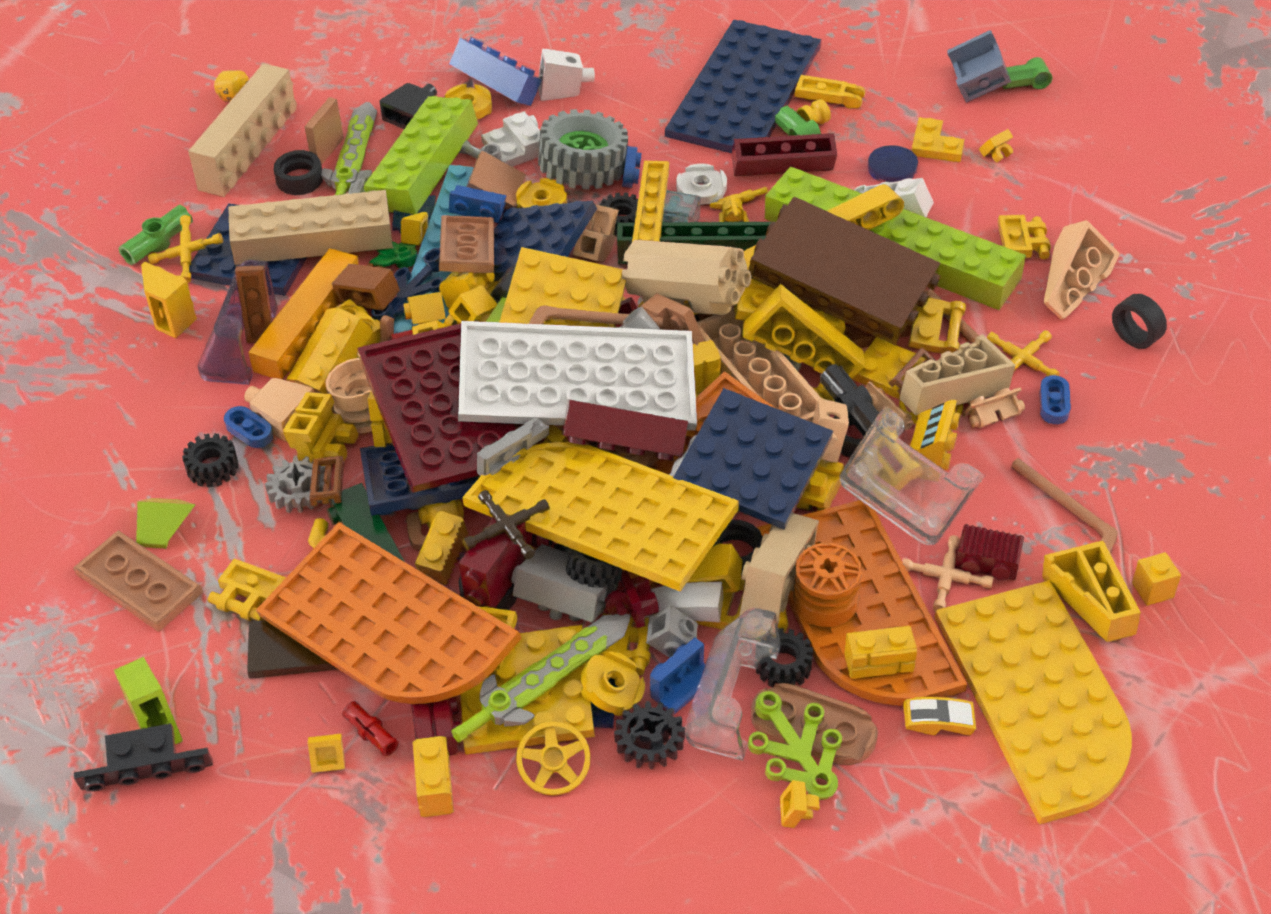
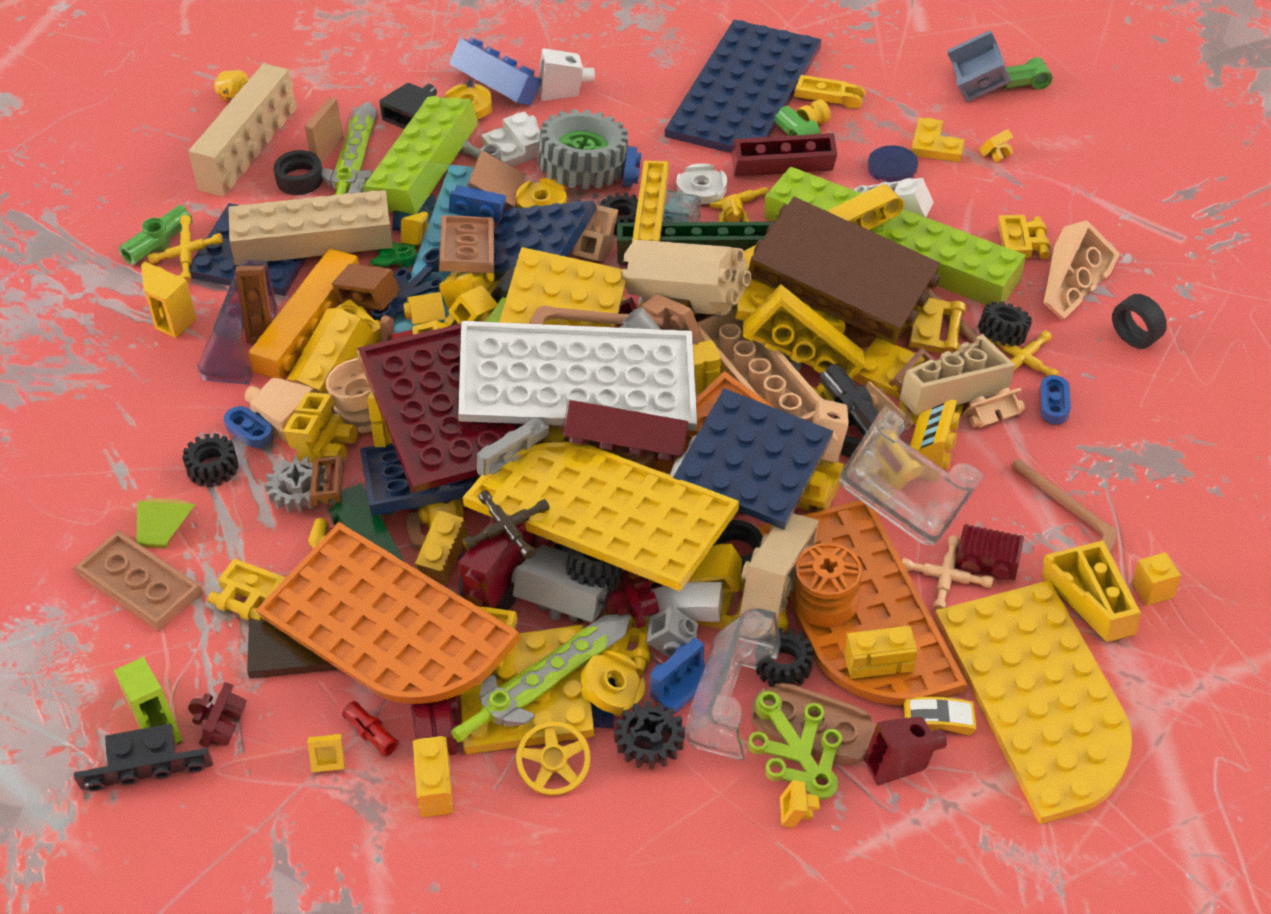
(215, 728): none -> dark red hips
(901, 748): none -> dark red torso
(1004, 323): none -> black tyre

